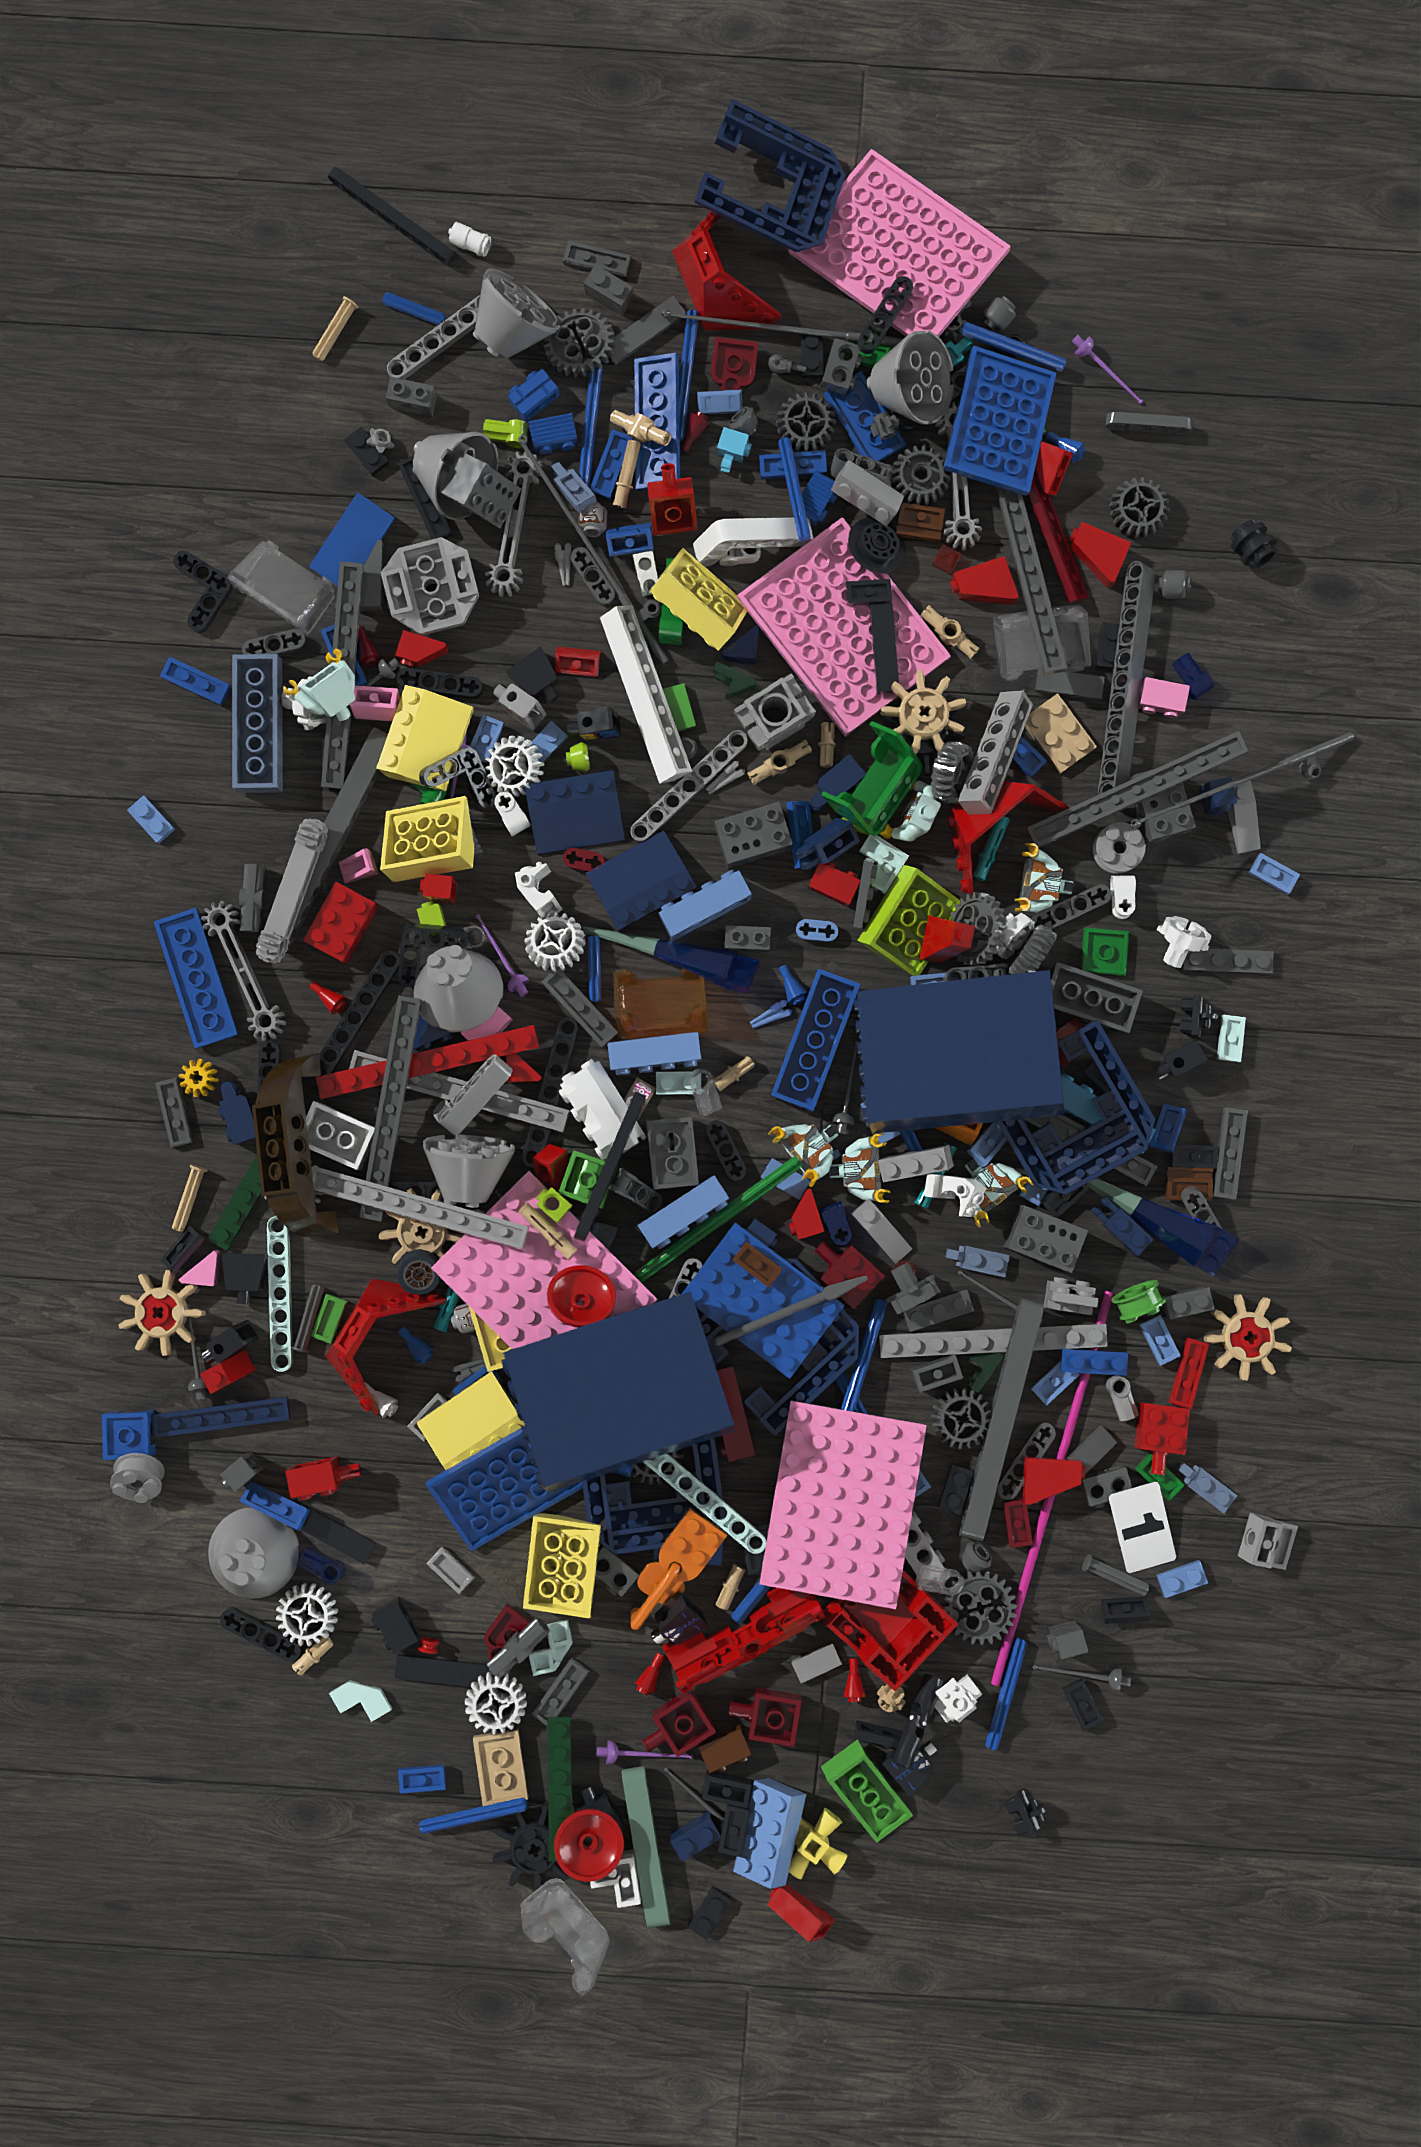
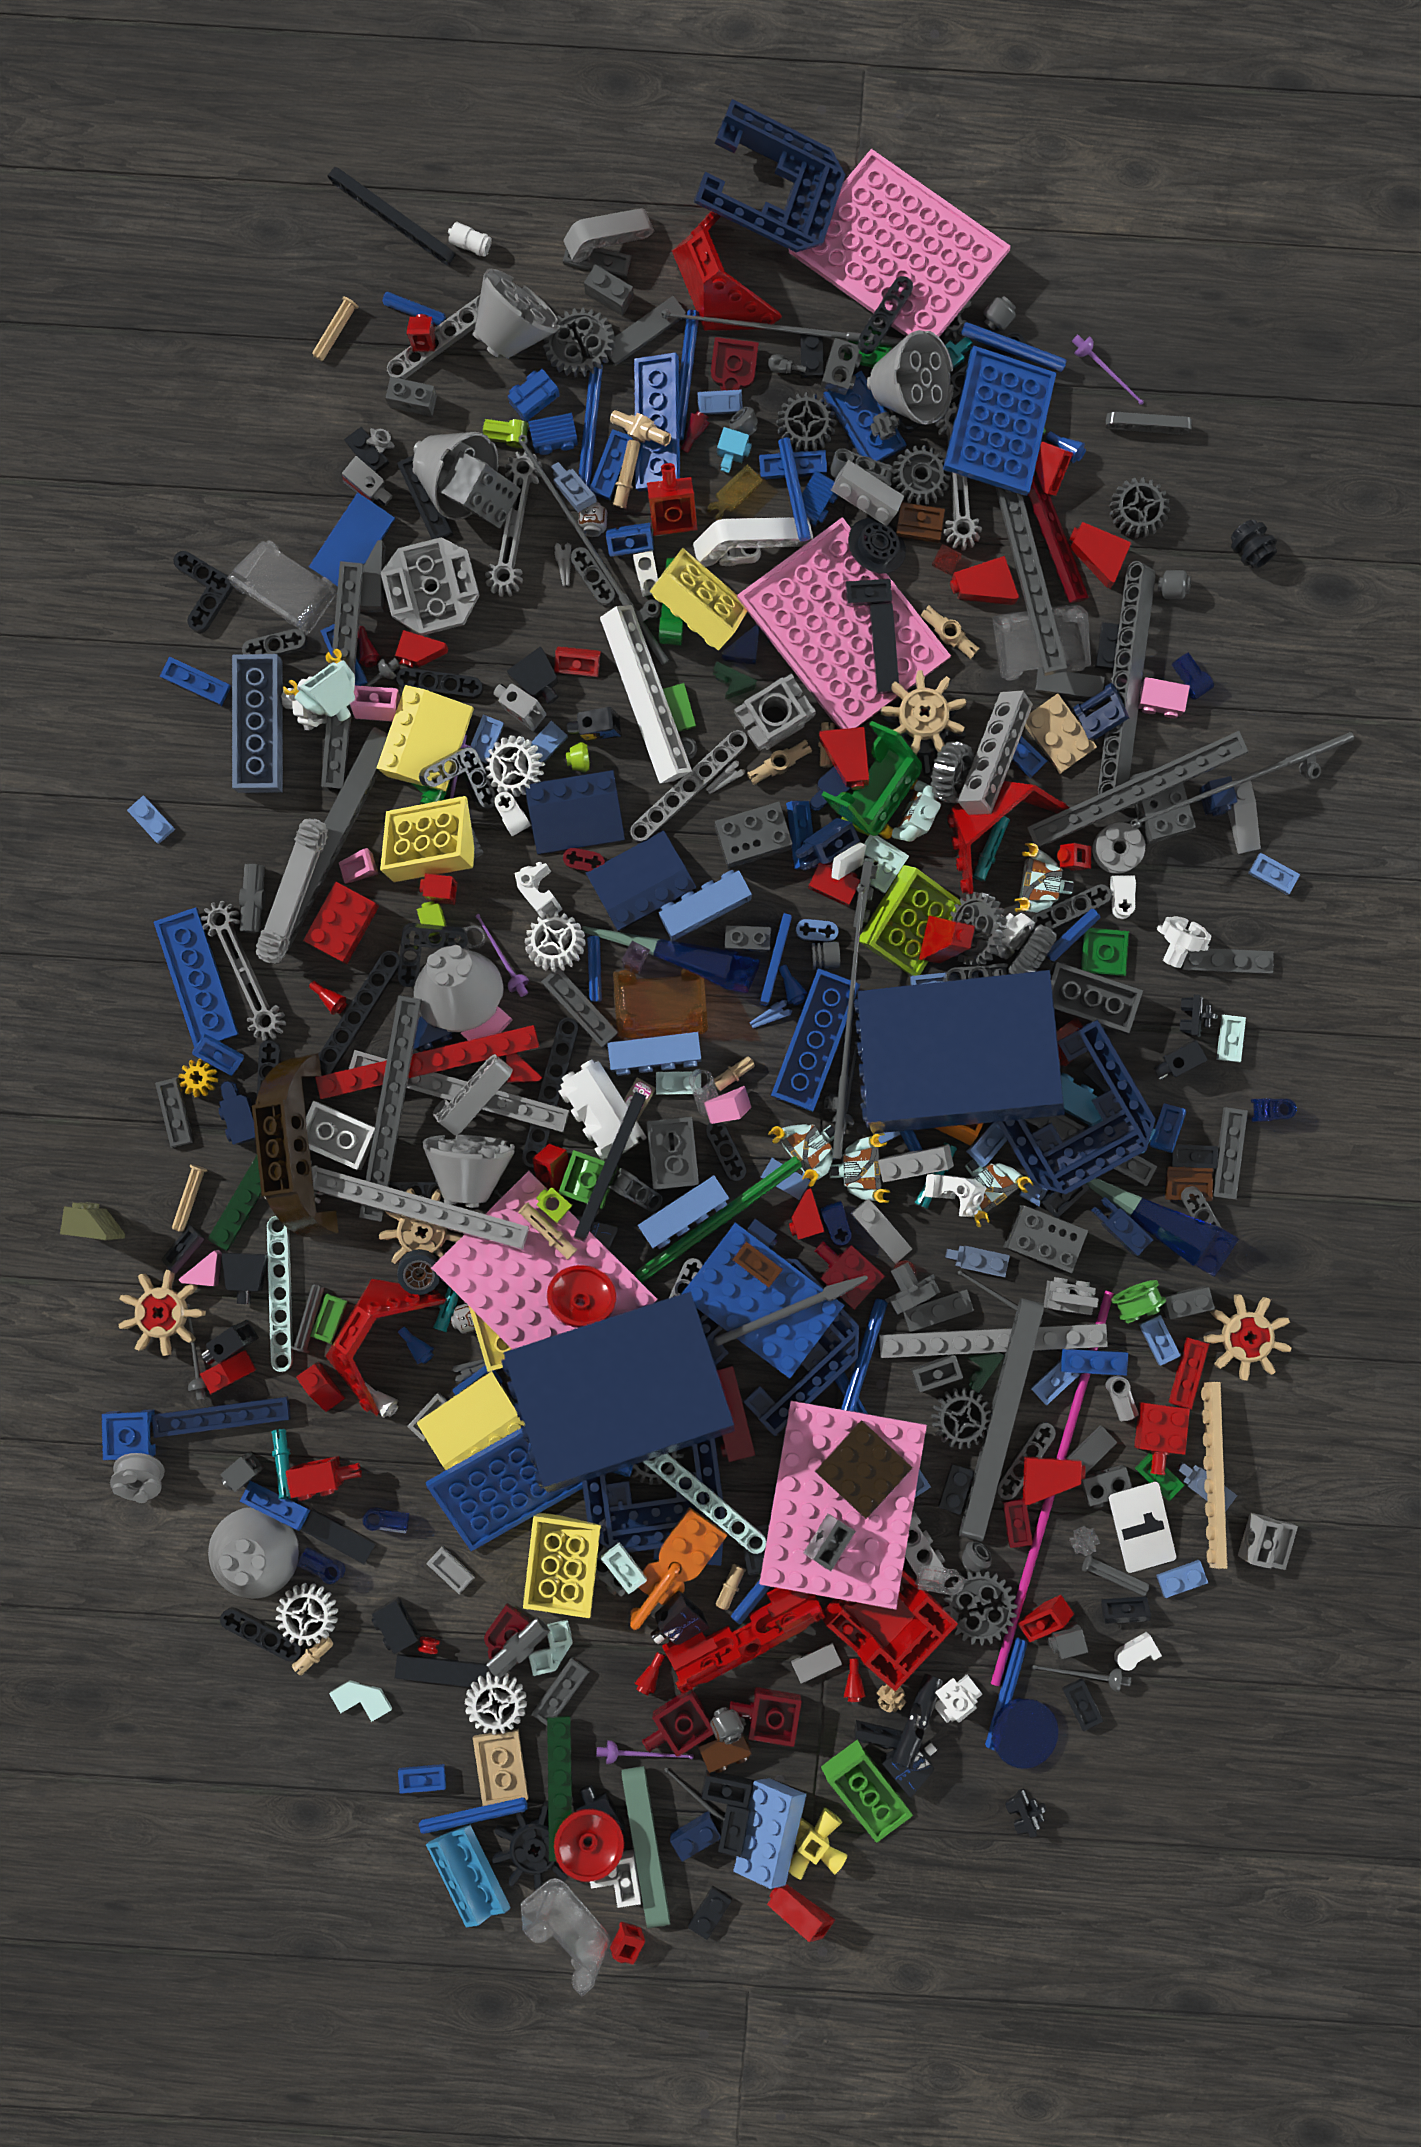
(90, 1222): none -> olive slope
(218, 1054): none -> blue plate
(281, 1456): none -> teal pin
(320, 1386): none -> red slope
(359, 475): none -> light grey torso
(389, 1520): none -> clear blue piece
(421, 333): none -> red slope
(468, 1875): none -> dark azure slope
(606, 231): none -> light grey beam
(624, 1568): none -> light aqua plate
(627, 1943): none -> red brick
(635, 957): none -> clear purple leg
(727, 1726): none -> dark grey head
(728, 1106): none -> bright pink slope
(736, 491): none -> clear yellow plate
(775, 961): none -> blue tile
(825, 955): none -> dark grey piece
(829, 1542): none -> dark grey brick
(838, 1102): none -> dark grey piece
(848, 755): none -> red slope
(848, 861): none -> white tile
(863, 1469): none -> dark brown plate
(1024, 1733): none -> clear blue tile
(1046, 1618): none -> red slope
(1069, 856): none -> red brick
(1073, 934): none -> blue axle
(1084, 1541): none -> clear gear
(1104, 718): none -> dark blue plate
(1135, 1651): none -> white leg
(1215, 1475): none -> tan plate
(1268, 1109): none -> clear blue piece

